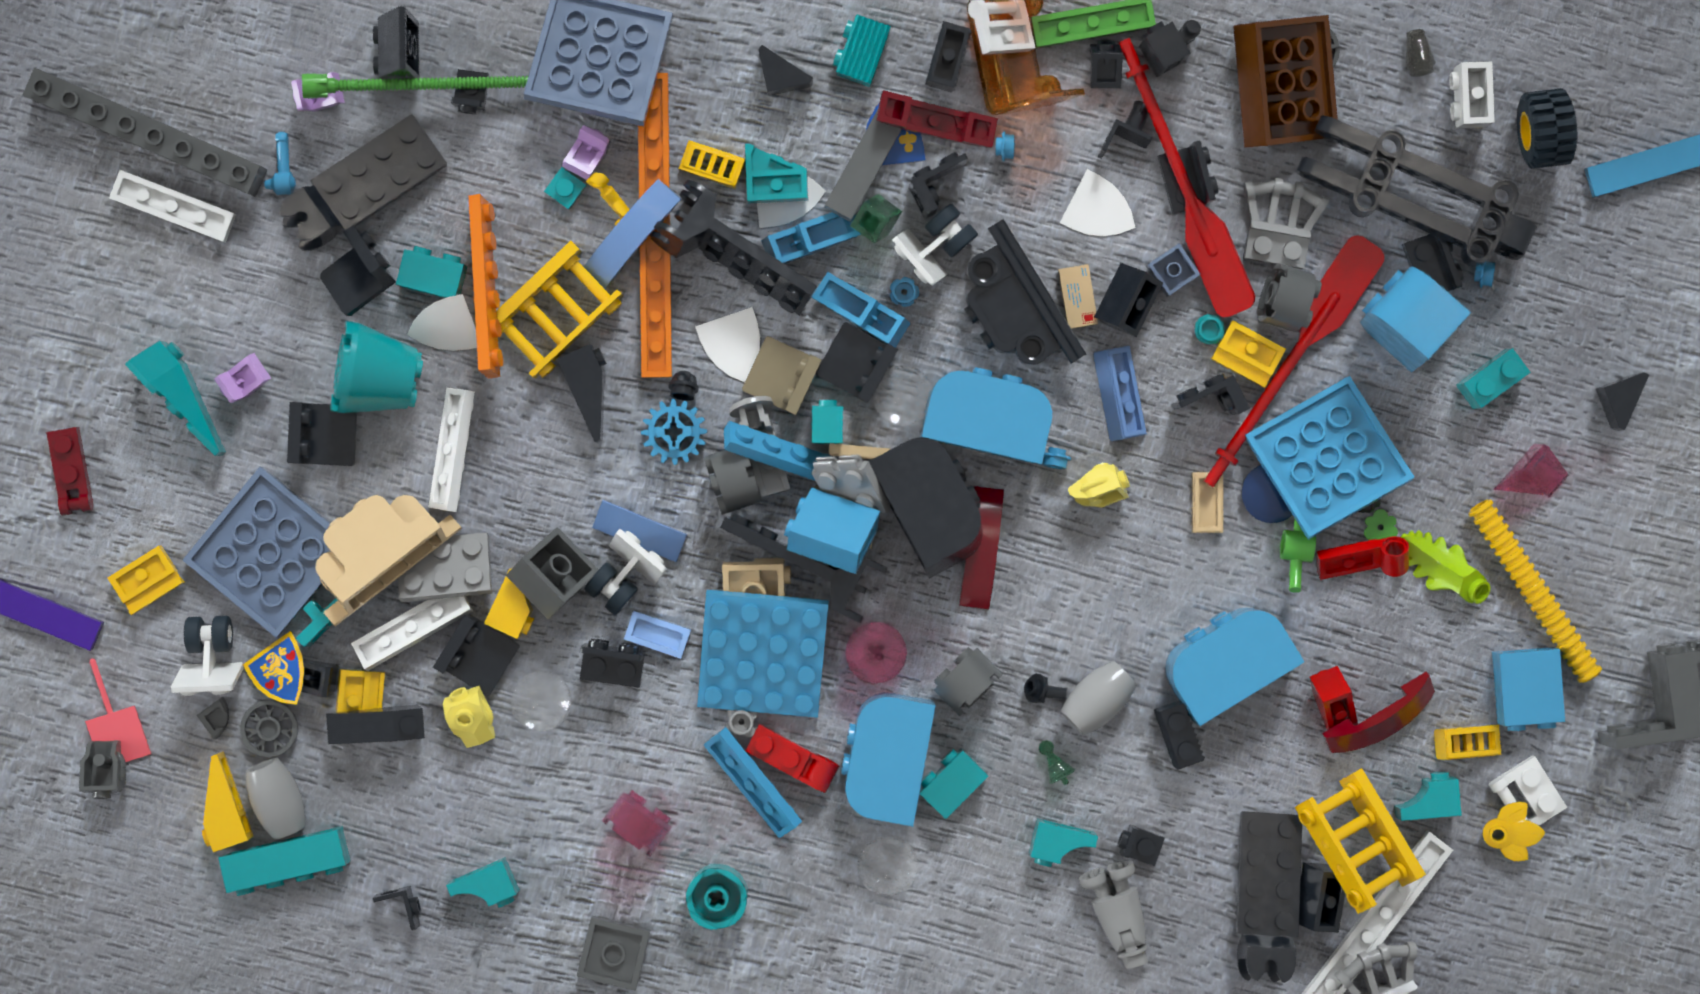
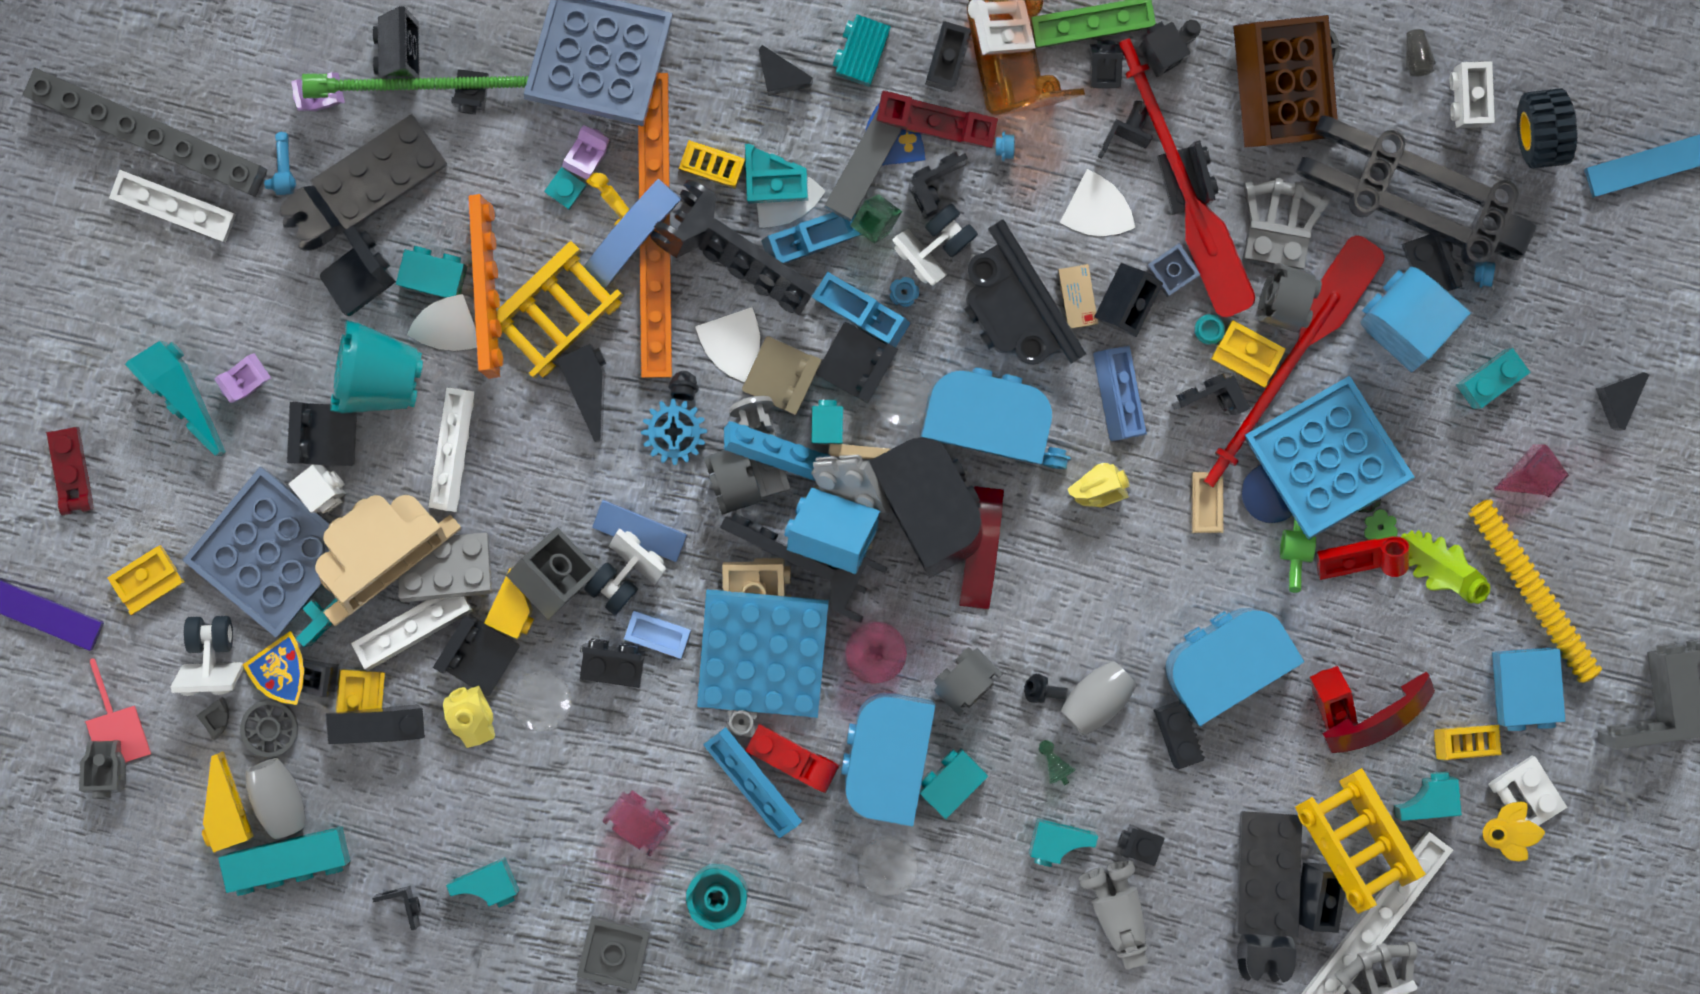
(319, 489): none -> white brick

